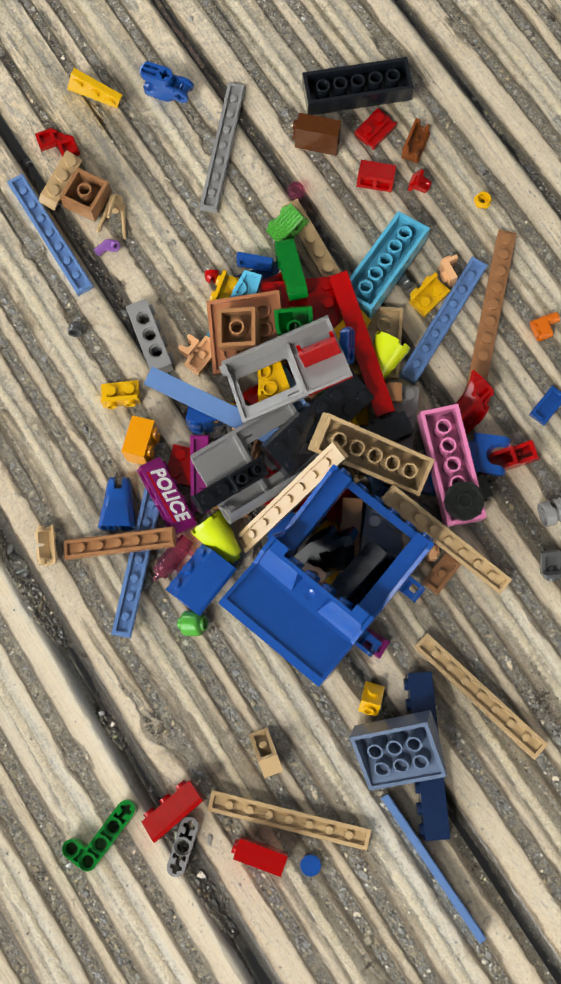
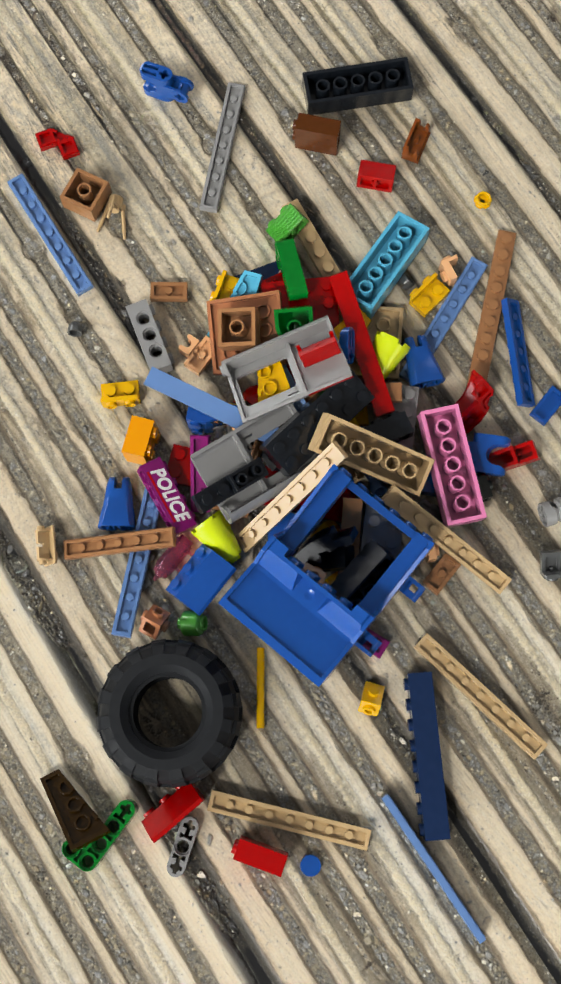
(51, 193): tan brick -> none
(73, 813): none -> dark brown wing
(91, 88): yellow wing -> none
(107, 245): medium lavender arm -> none
(120, 703): none -> black tyre
(154, 621): none -> nougat brick
(169, 292): none -> medium nougat plate
(211, 275): red hinge -> none
(255, 262): blue tile -> none
(260, 687): none -> yellow bar
(265, 752): tan slope -> none
(295, 190): clear pink plate -> none
(375, 128): red plate -> none
(399, 750): sand blue slope -> none
(419, 182): red brick -> none
(422, 364): none -> blue piece
(464, 501): pearl dark grey tile -> none
(517, 353): none -> blue plate
(541, 326): orange piece -> none

